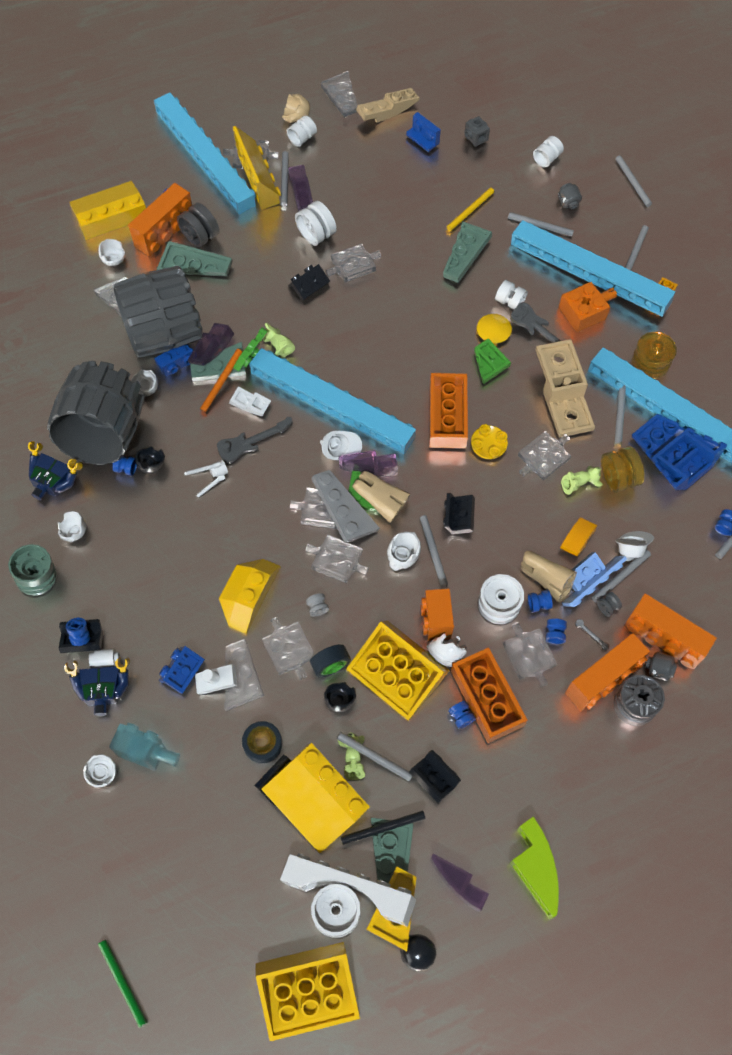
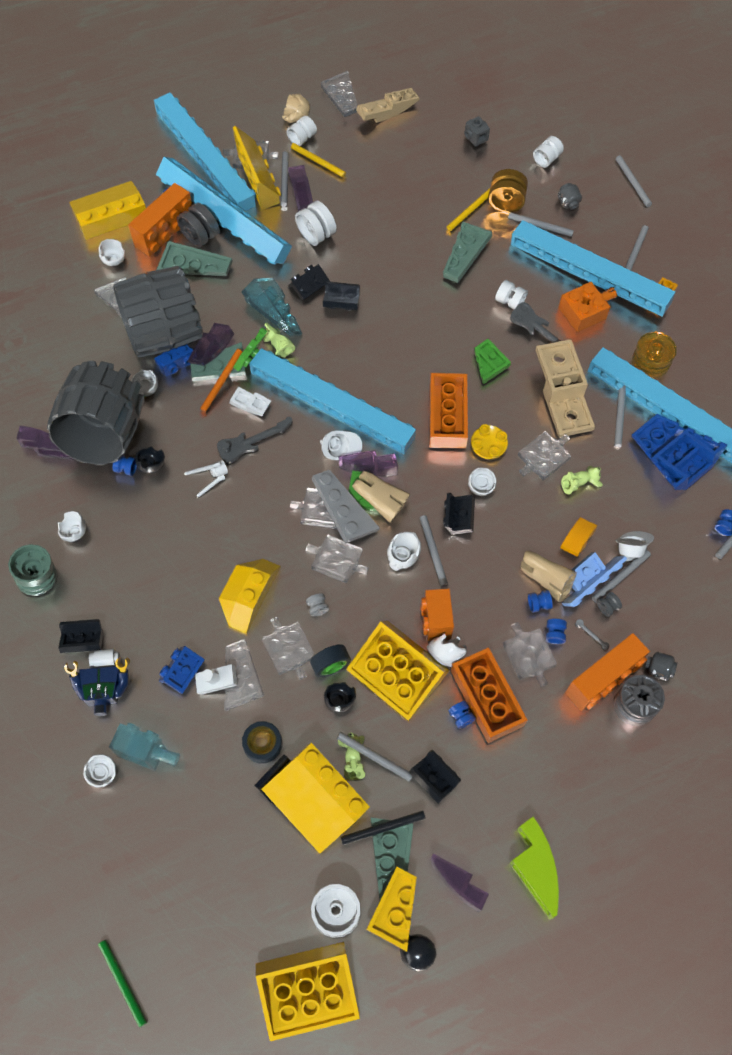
(40, 442): none -> clear purple slope
(50, 474): dark blue torso -> none
(77, 631): blue wheel -> none
(226, 212): none -> medium azure brick
(267, 299): none -> clear light blue wedge
(307, 875): white arch -> none
(318, 160): none -> yellow bar
(341, 296): none -> black bracket
(353, 263): clear plate -> none
(424, 132): blue bracket -> none
(482, 481): none -> white hair
(494, 327): yellow dish -> none
(500, 599): white wheel -> none
(508, 190): none -> pearl gold wheel
(622, 469): clear yellow wheel -> none
(670, 632): orange brick -> none

